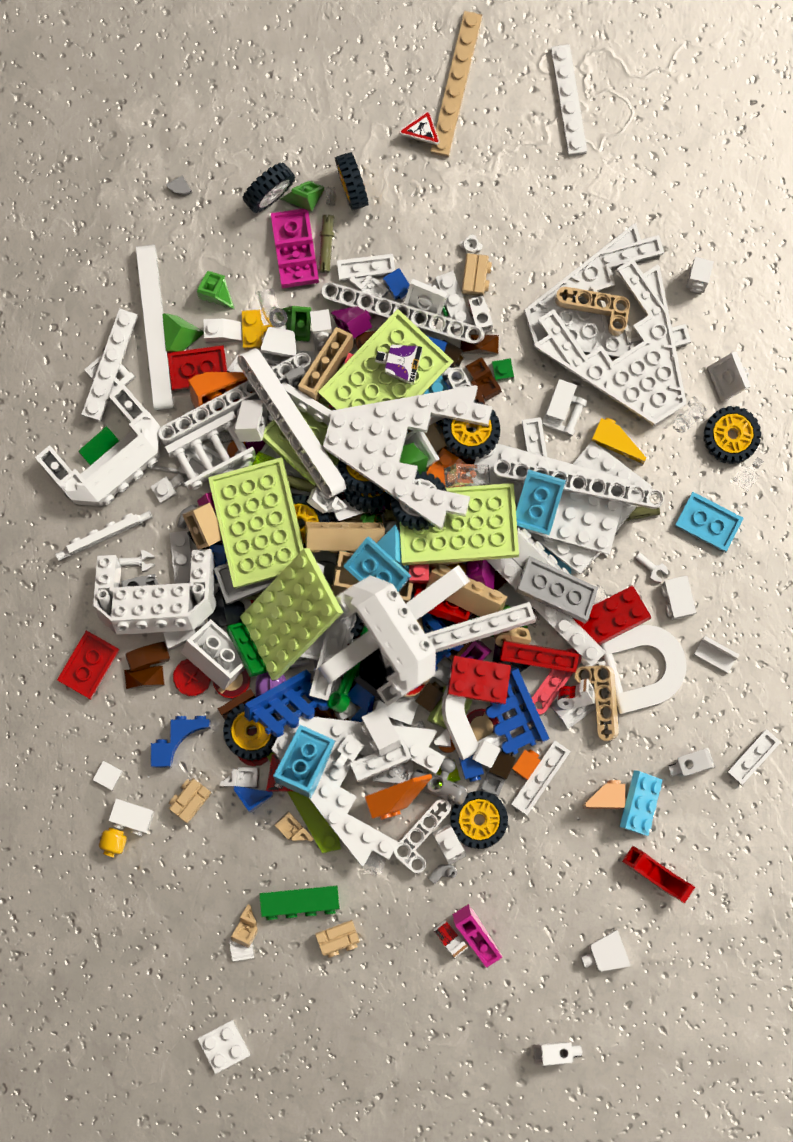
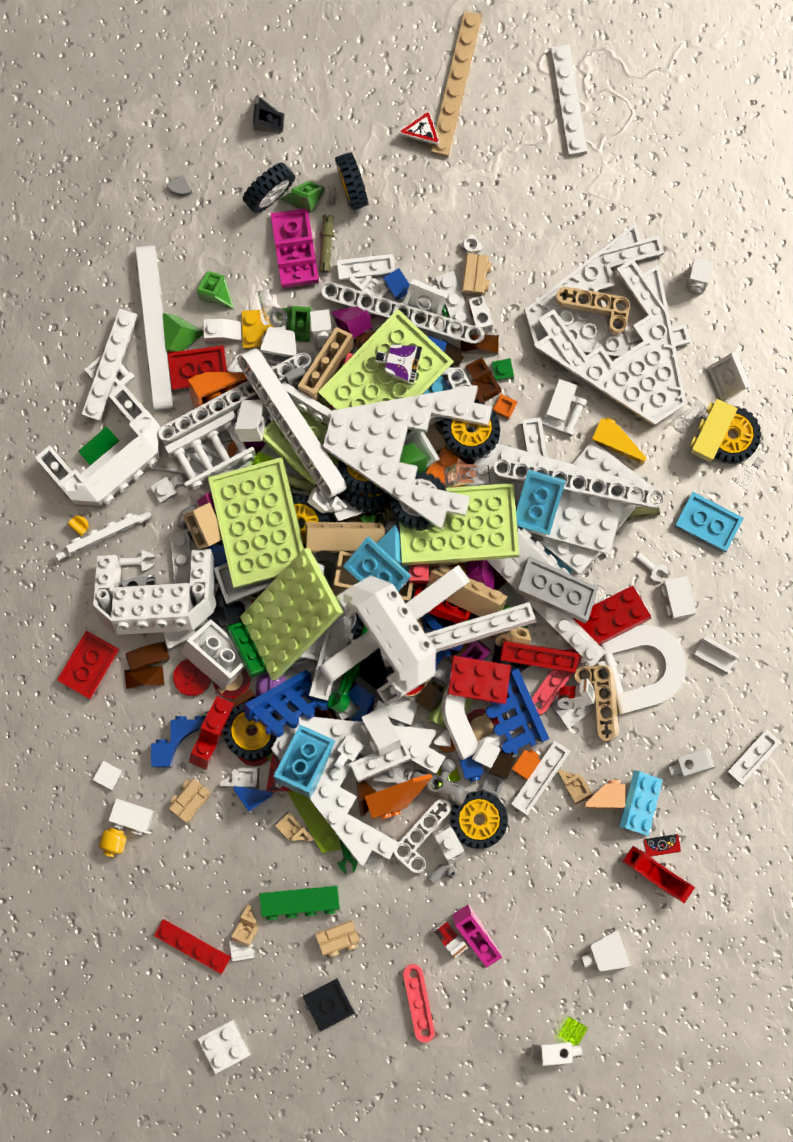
(79, 524): none -> yellow plate
(192, 946): none -> red plate
(211, 732): none -> red arch
(267, 117): none -> black slope
(328, 1004): none -> black plate
(347, 856): none -> green bar
(363, 790): none -> reddish brown slope
(419, 1003): none -> coral plate
(505, 406): none -> orange tile
(573, 1031): none -> clear neon green piece
(576, 786): none -> tan slope
(662, 845): none -> sticker
(712, 430): none -> light yellow brick

